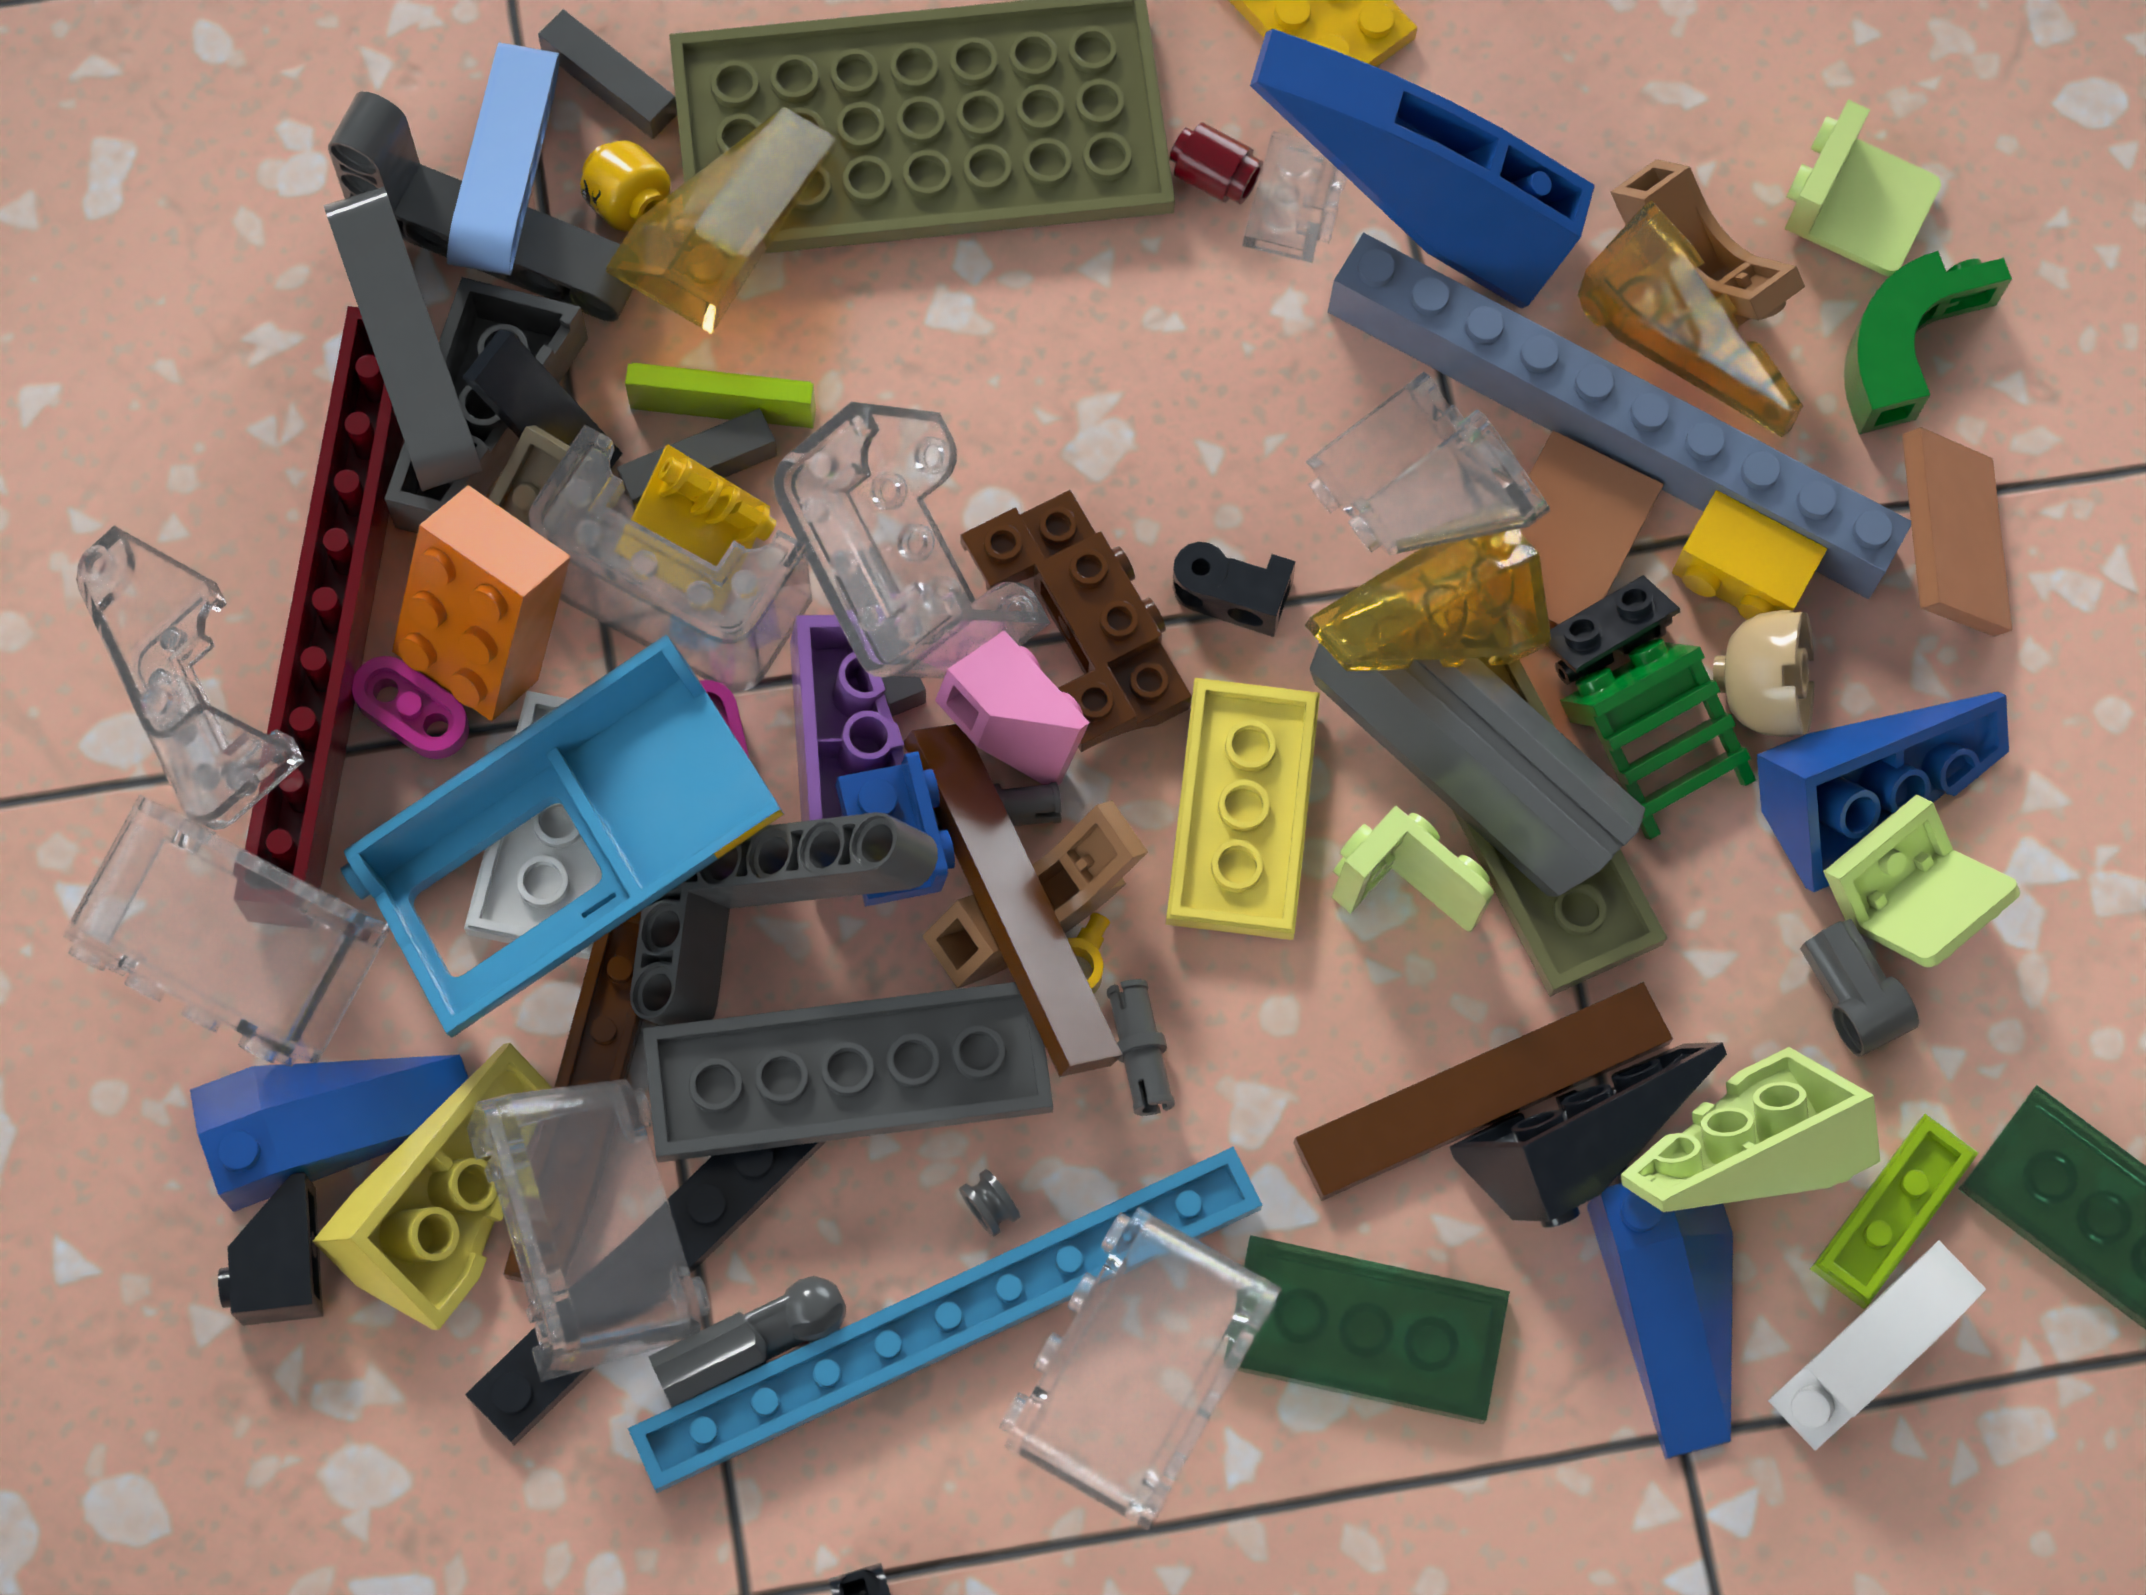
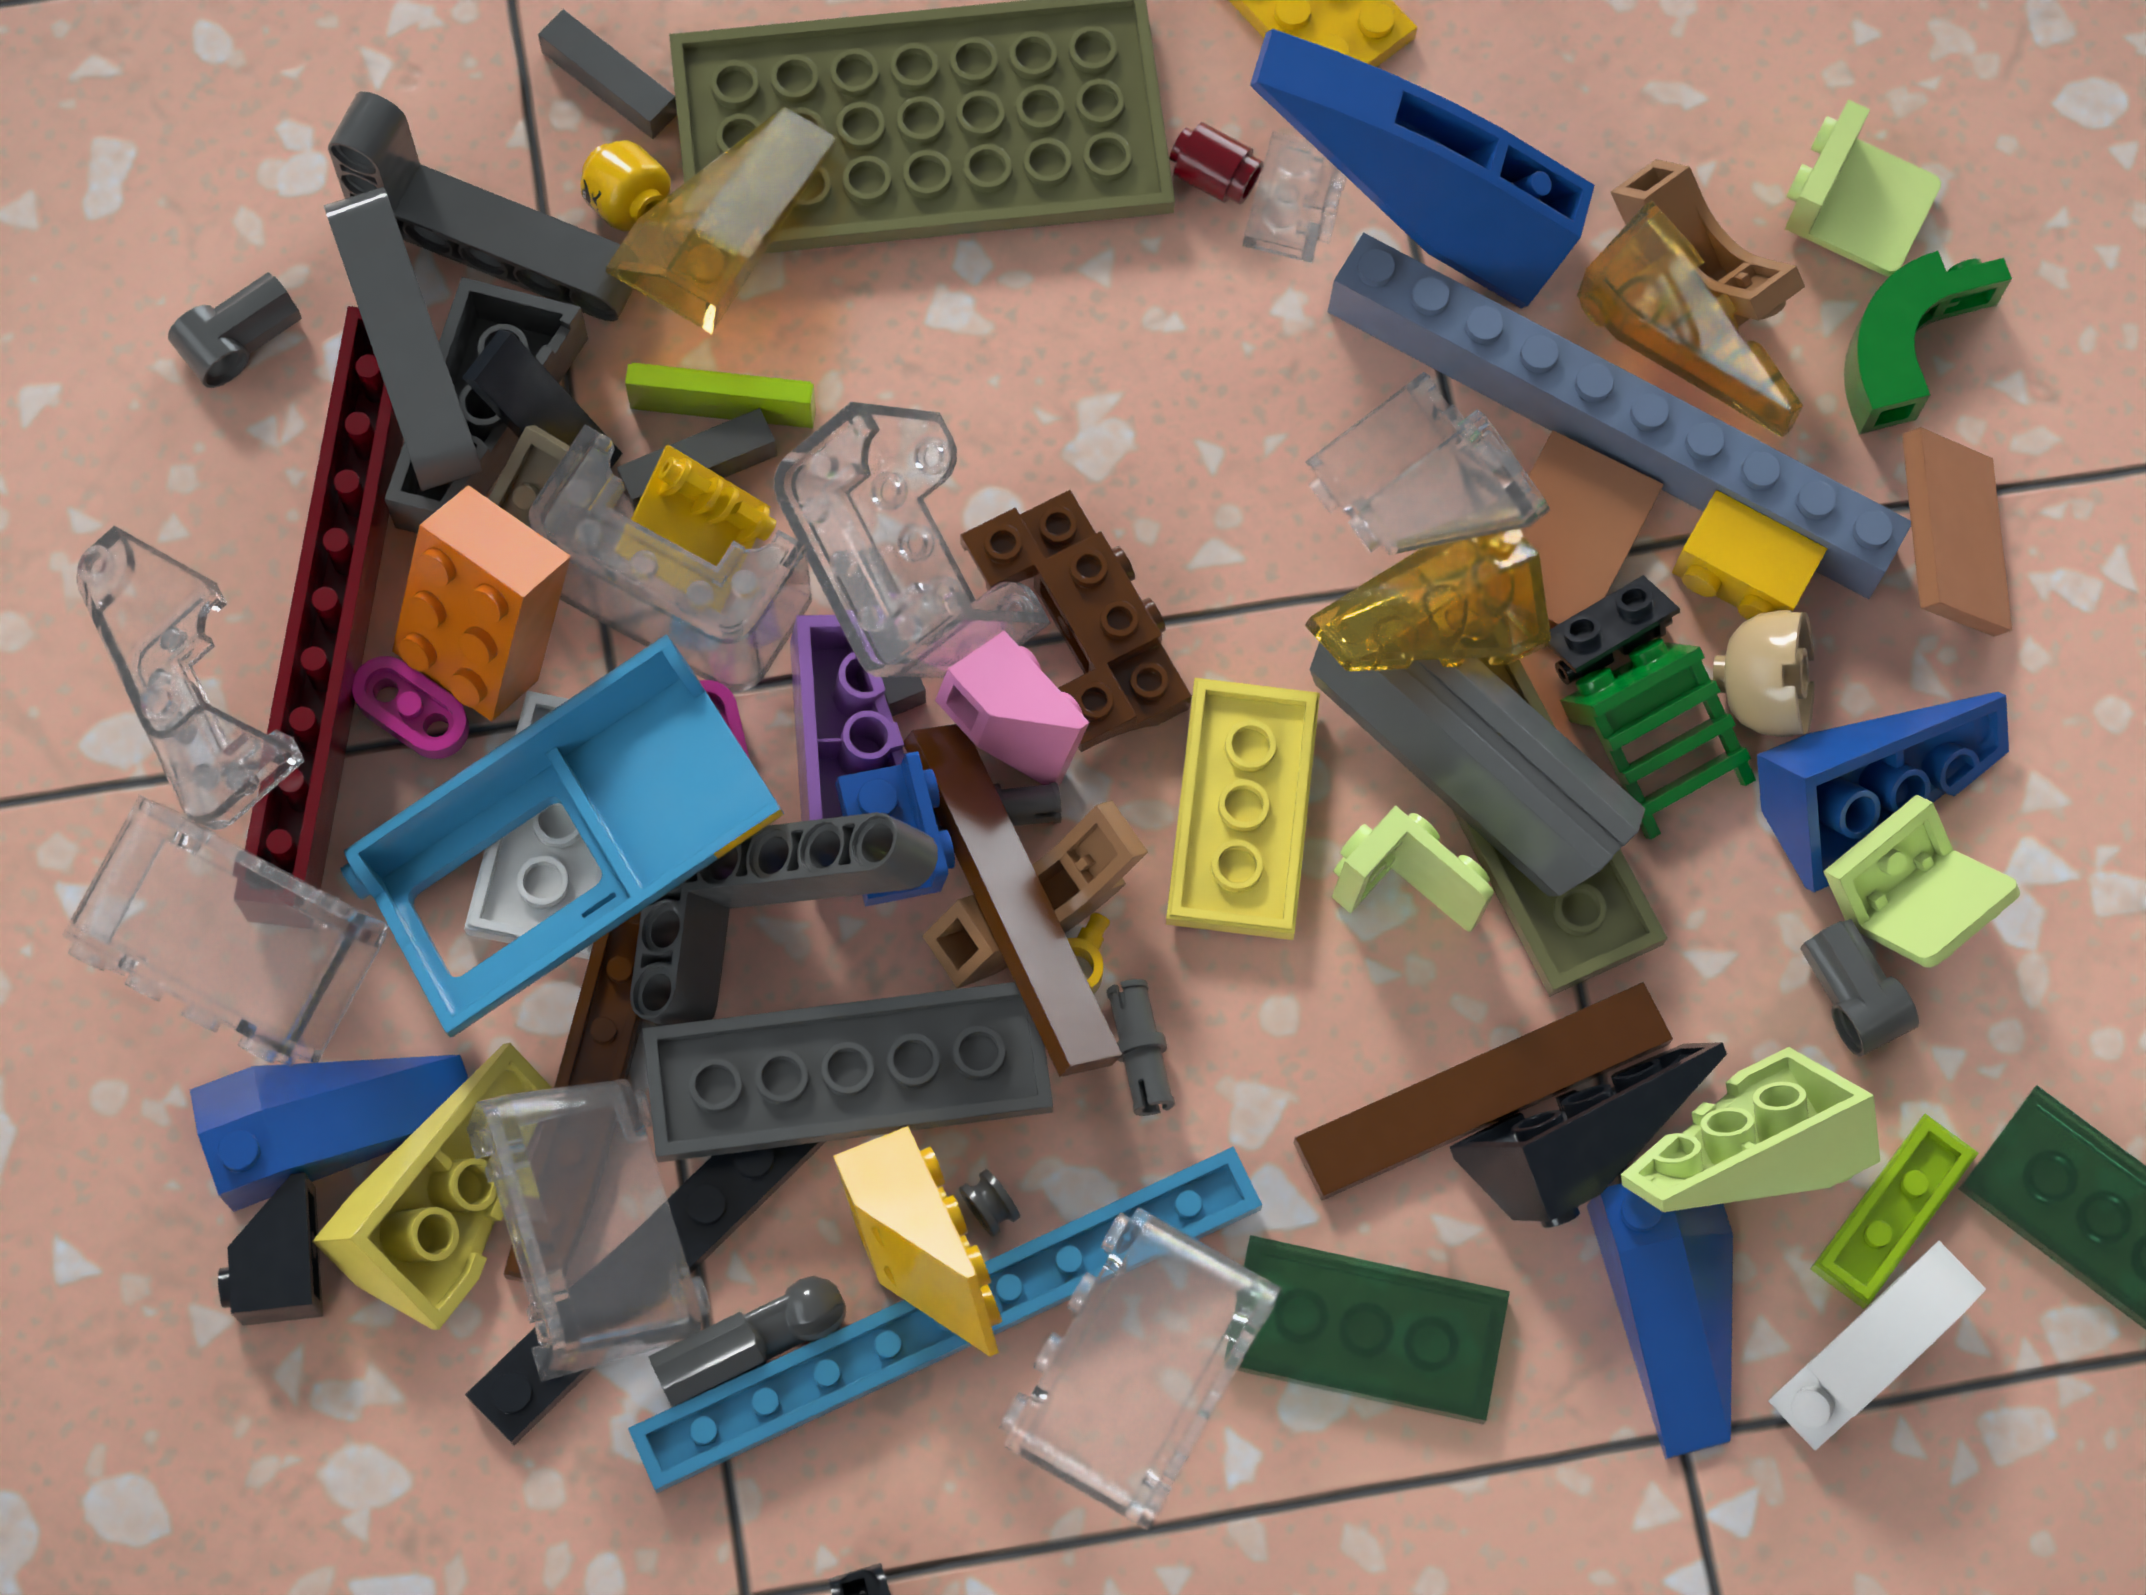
(220, 338): none -> dark grey piece
(503, 159): light blue beam -> none
(918, 1235): none -> yellow slope
(1232, 588): black leg -> none

